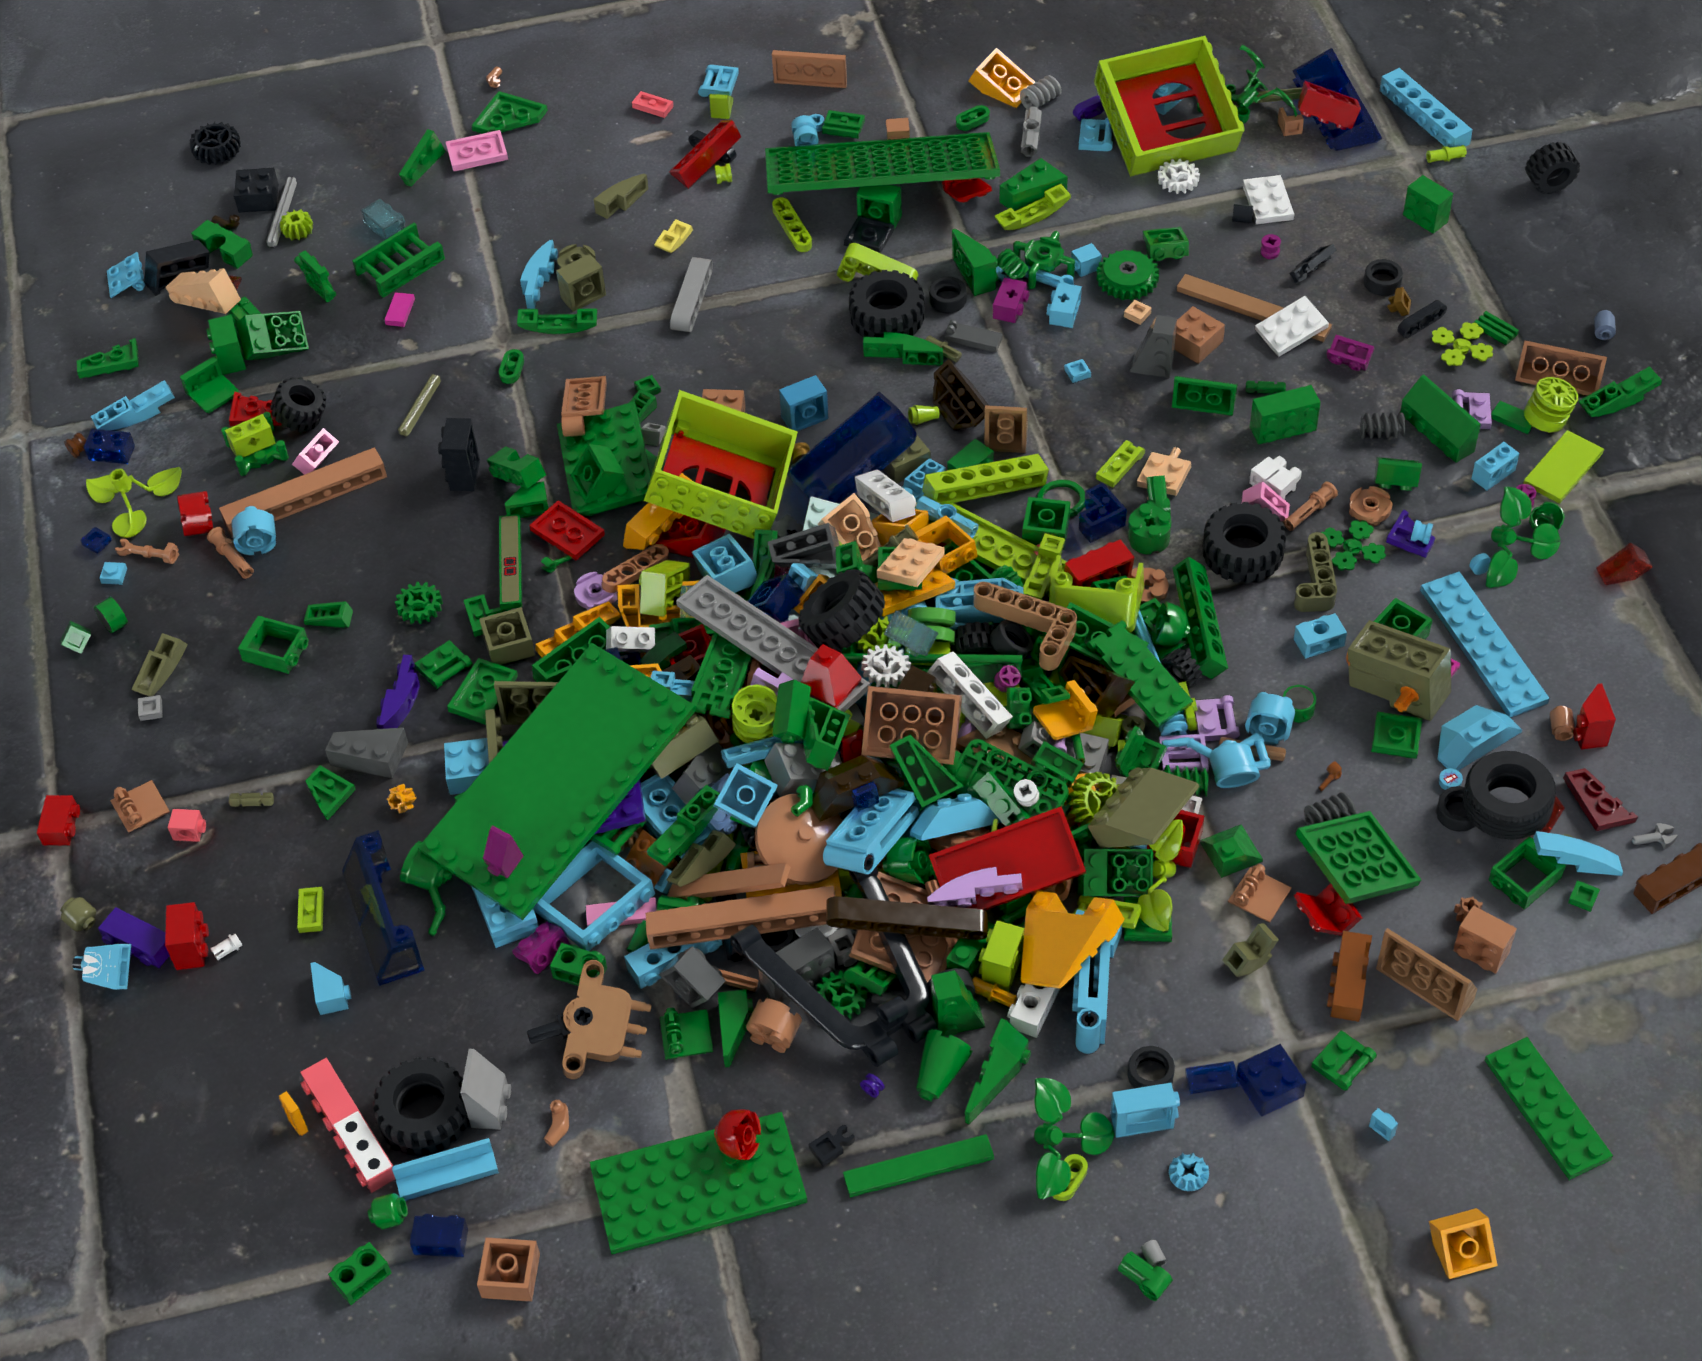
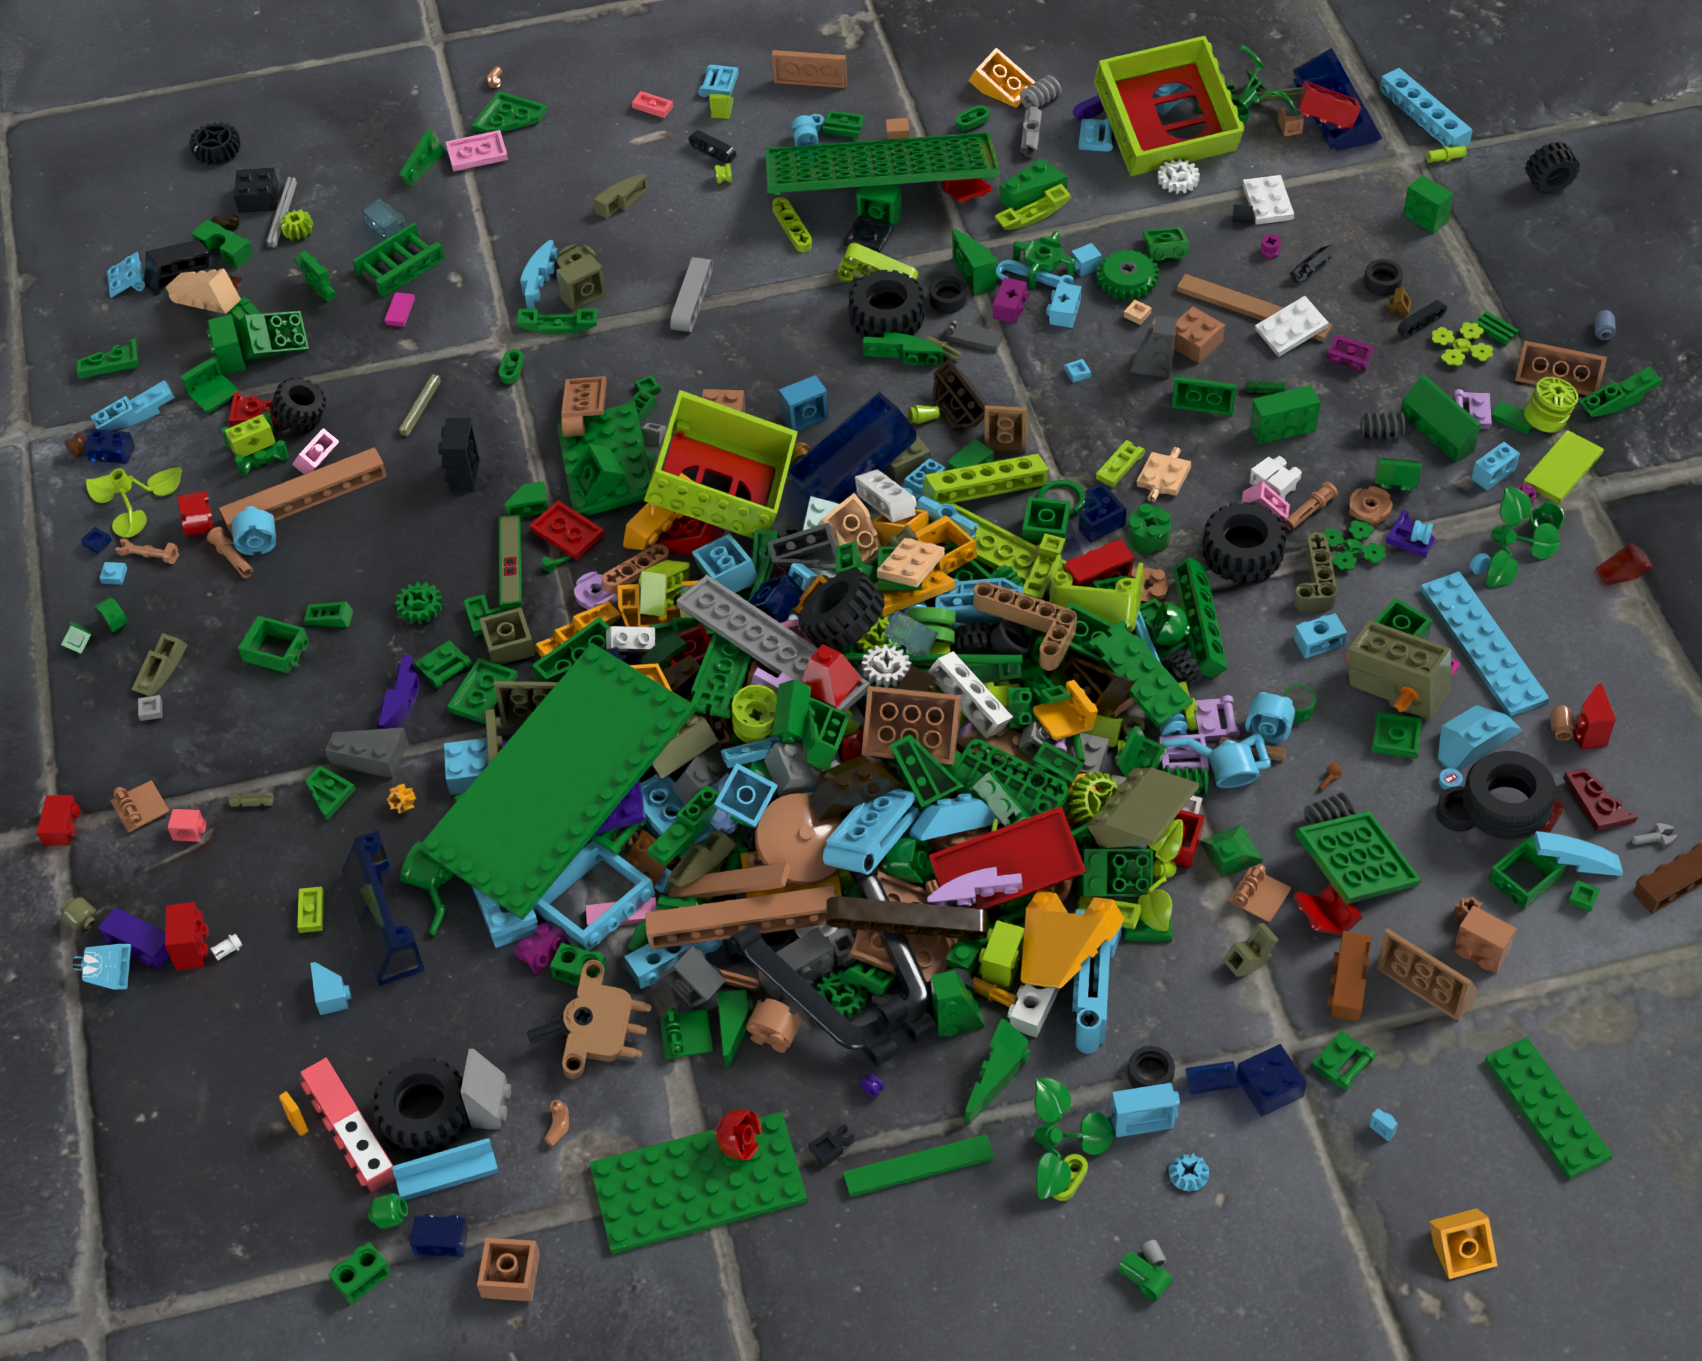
(501, 853): magenta slope -> none
(509, 467): green arch -> none
(674, 237): light yellow slope -> none
(680, 687): medium azure slope -> none
(706, 153): red slope -> none
(806, 800): green arm -> none
(865, 796): clear blue plate -> none
(940, 1063): green cone -> none
(1009, 673): magenta wheel -> none
(1012, 264): green gear -> none
(1029, 797): white wheel -> none
(1157, 492): green piece -> none

